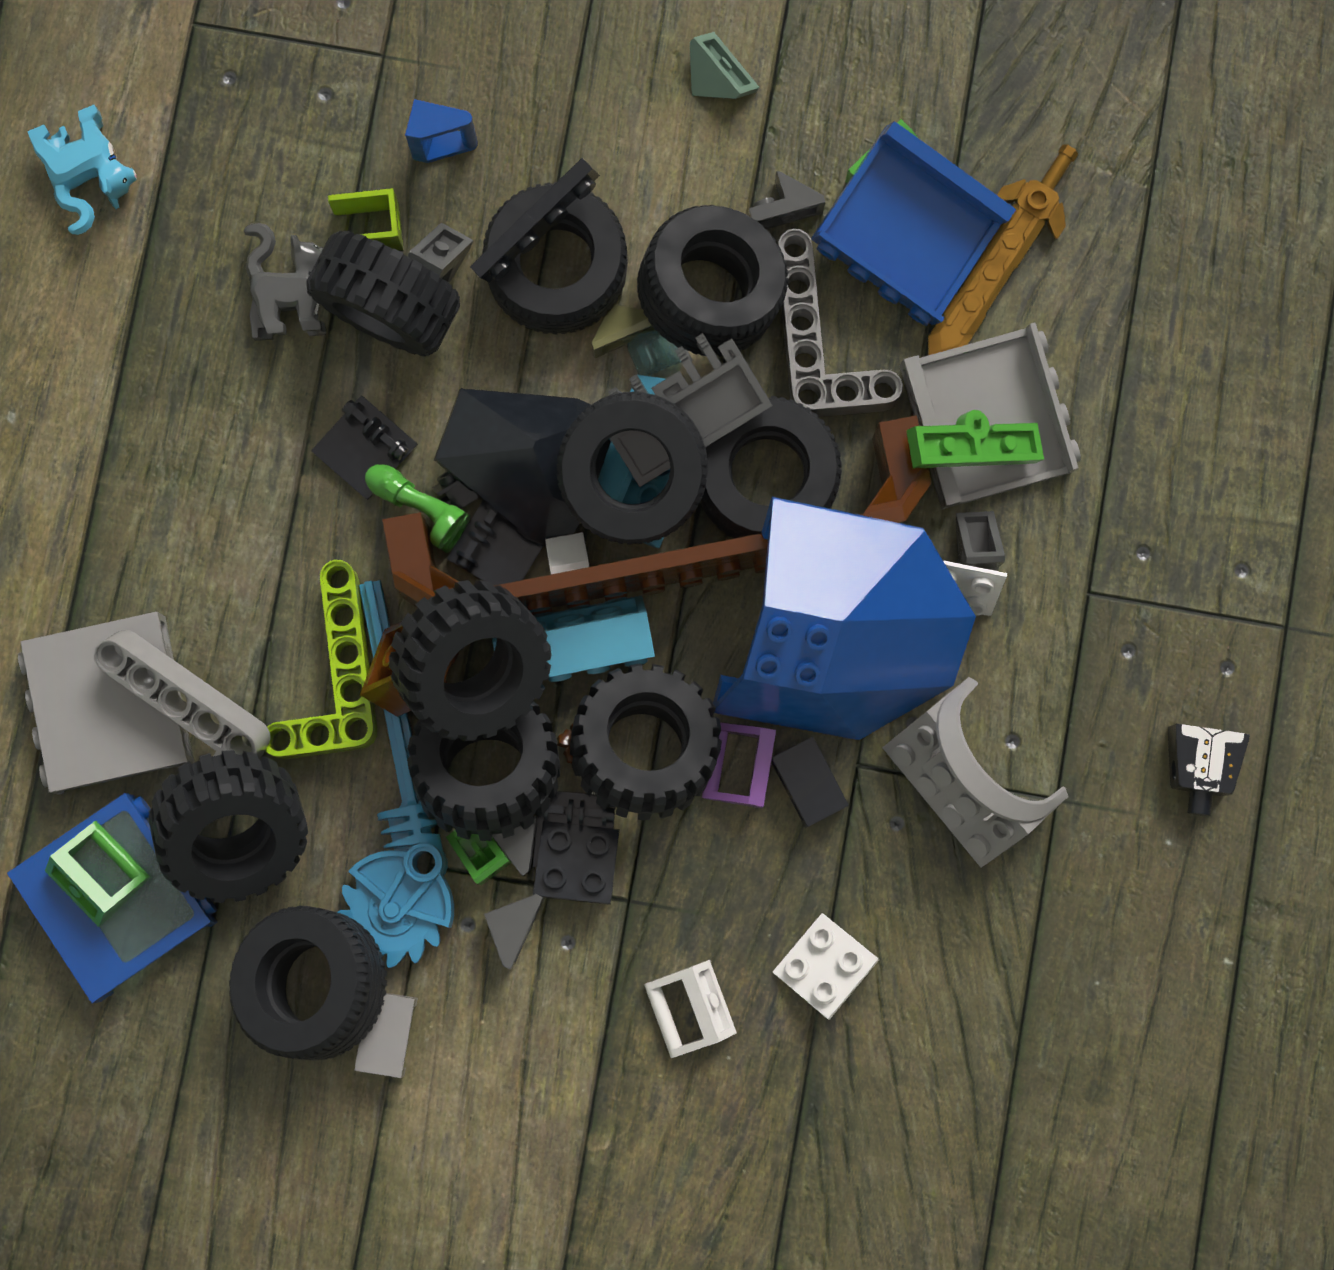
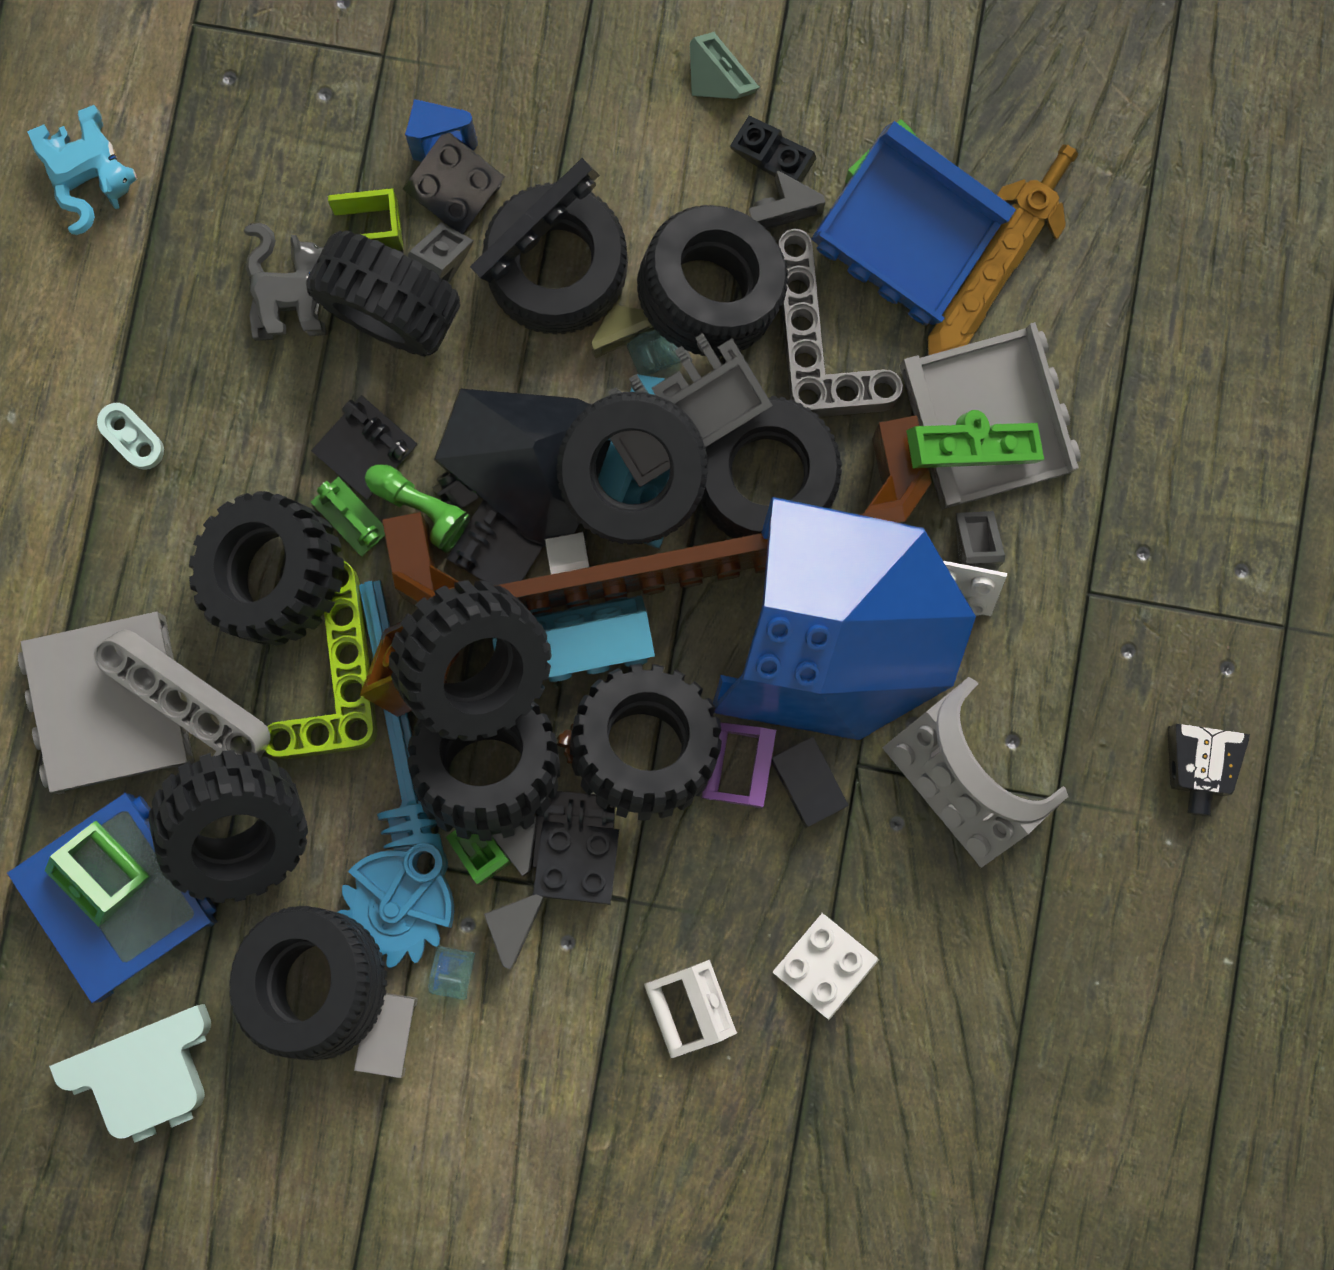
(131, 437): none -> light aqua plate
(142, 1075): none -> light aqua brick
(225, 558): none -> black tyre
(349, 515): none -> bright green hinge
(451, 972): none -> clear light blue slope
(454, 182): none -> black hinge
(770, 151): none -> black slope

